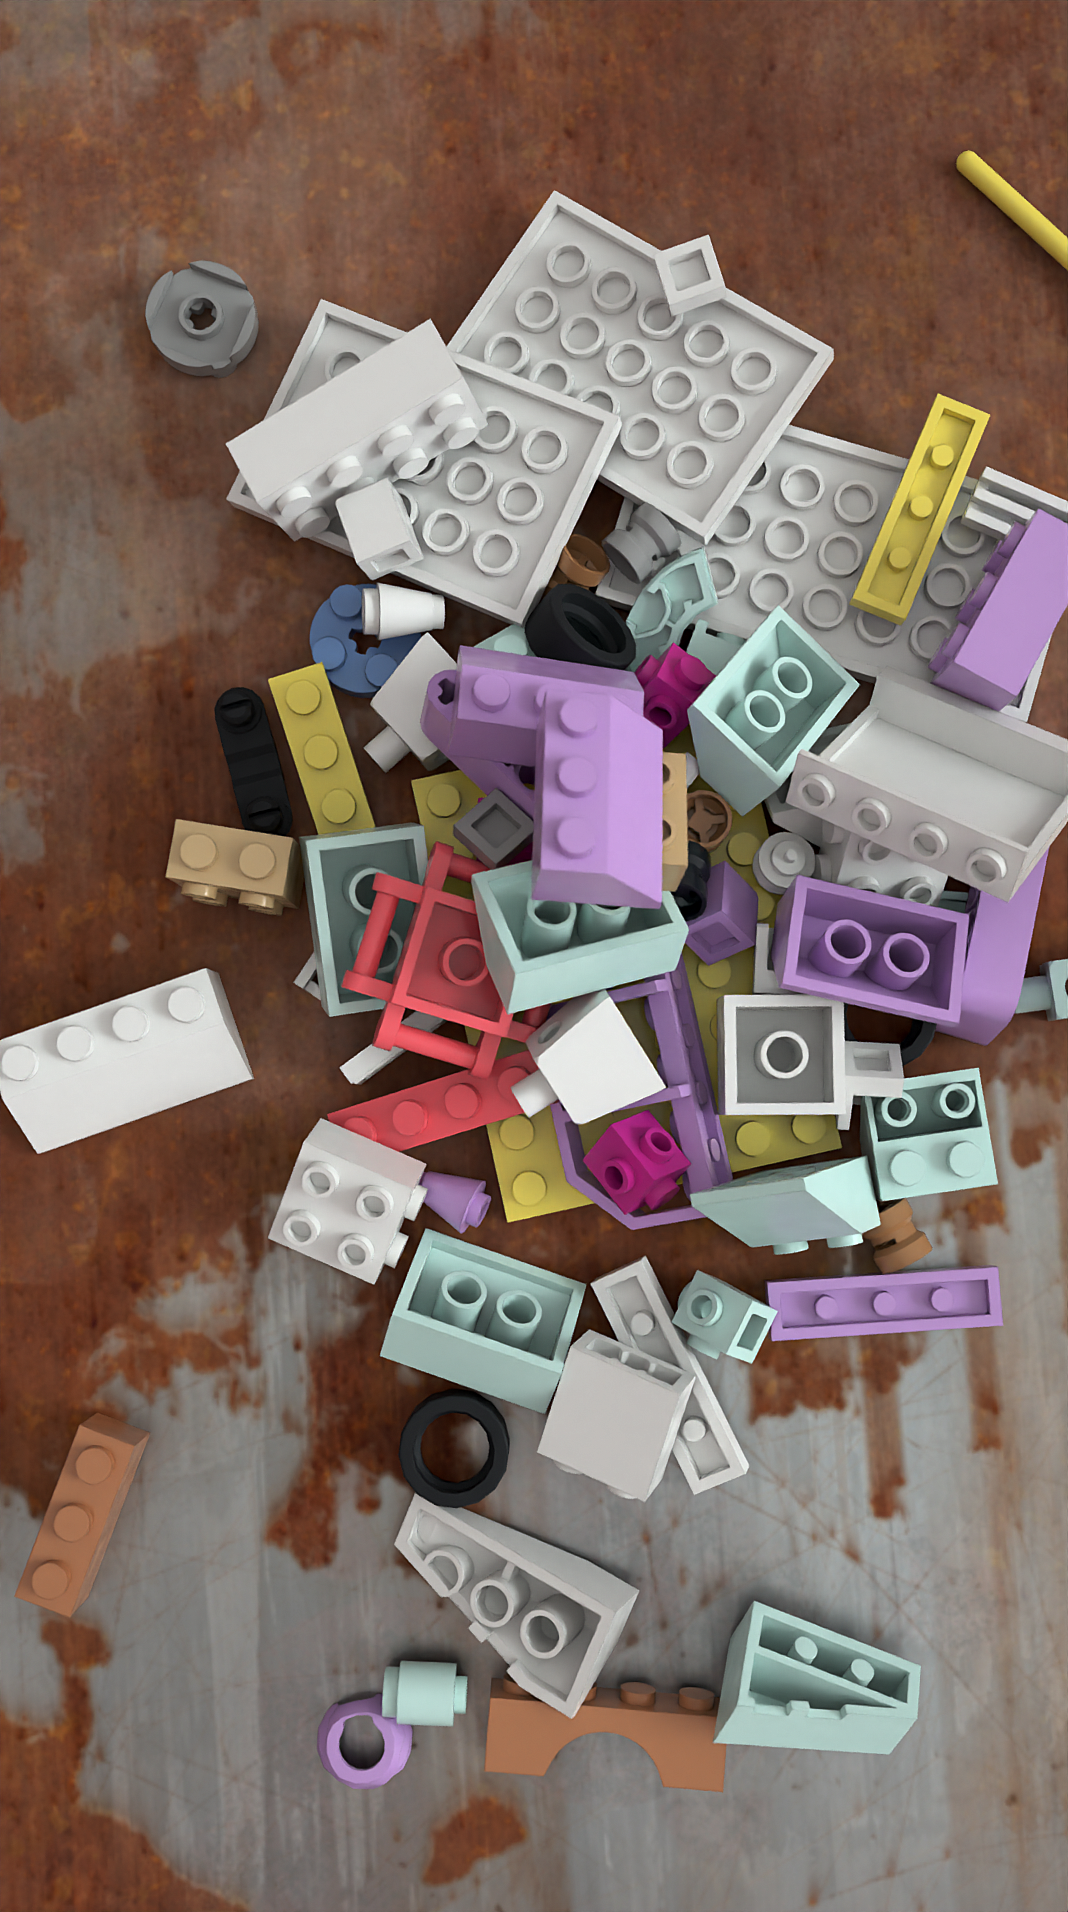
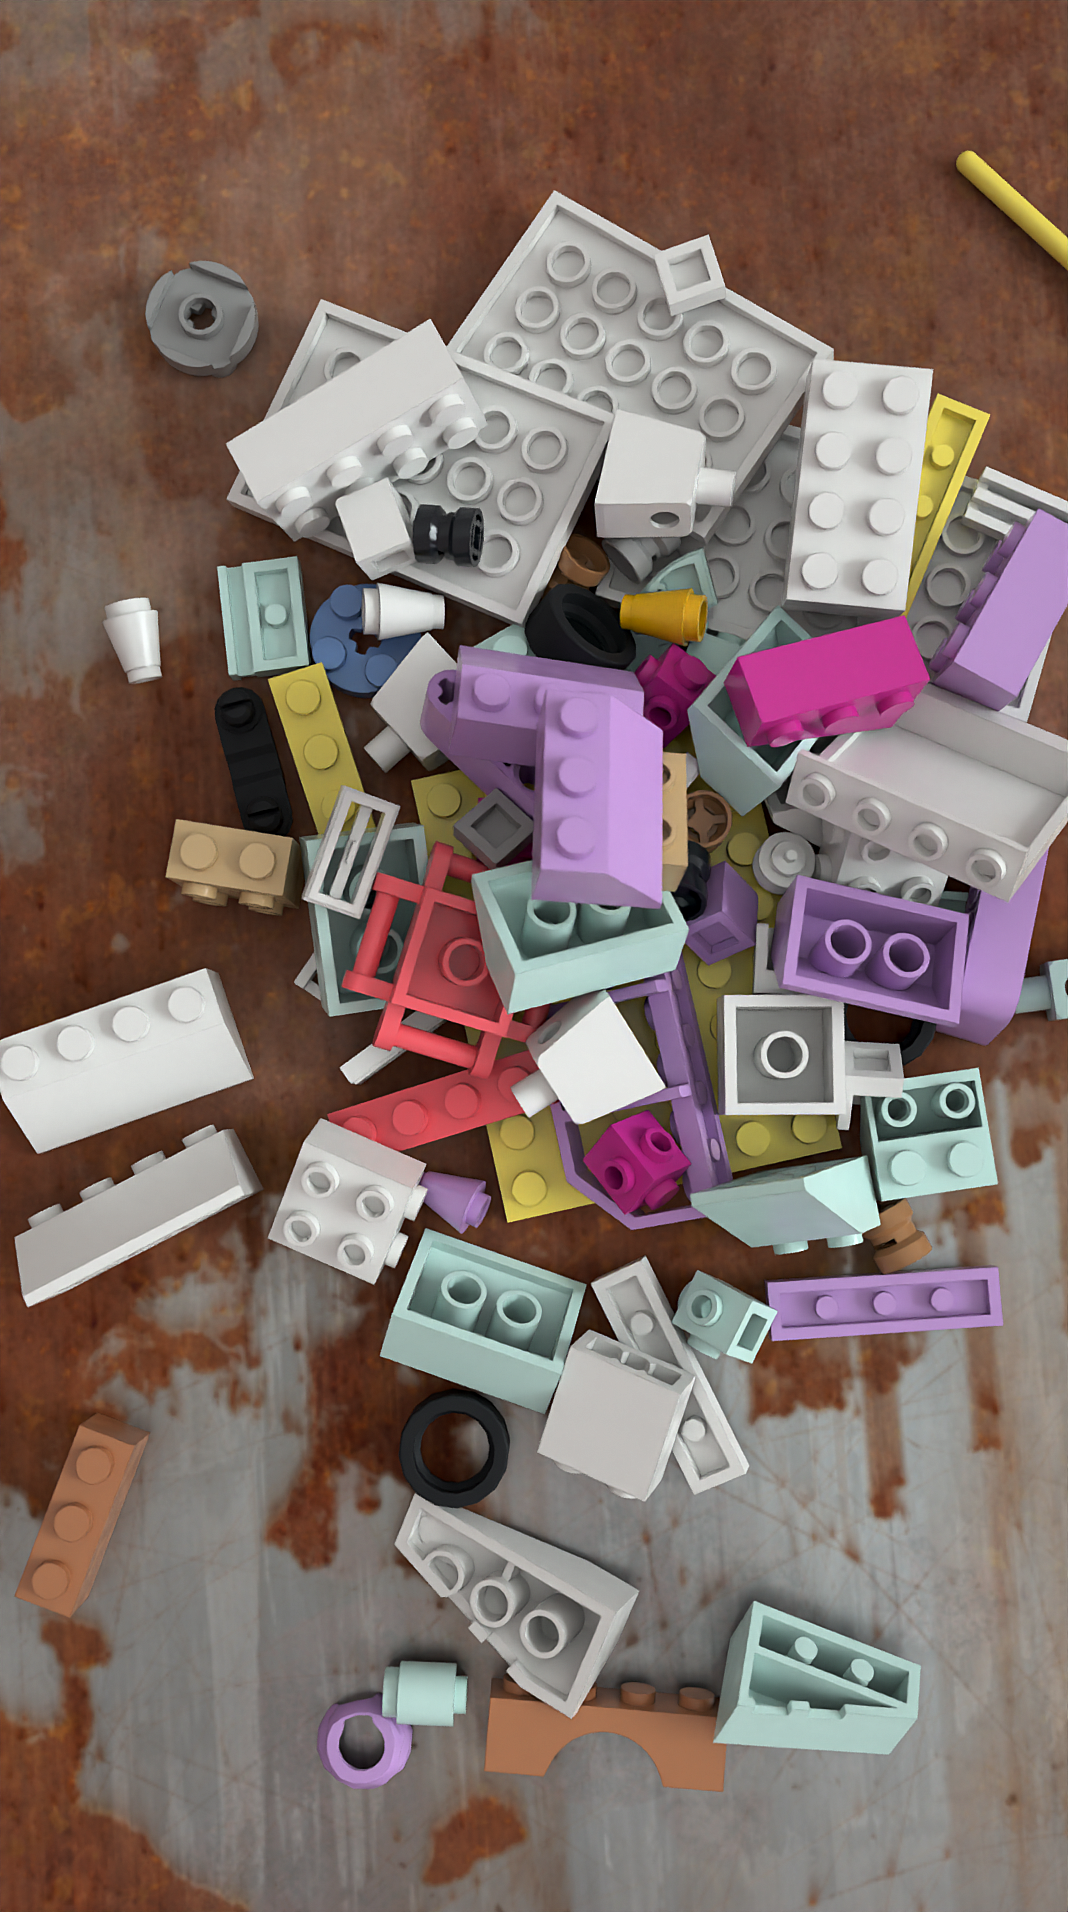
(134, 1214): none -> white slope
(135, 638): none -> white cone
(264, 618): none -> light aqua plate
(328, 843): none -> white tile
(452, 535): none -> black wheel
(655, 479): none -> white torso
(666, 615): none -> yellow cone
(827, 684): none -> dark pink wedge
(856, 489): none -> white brick

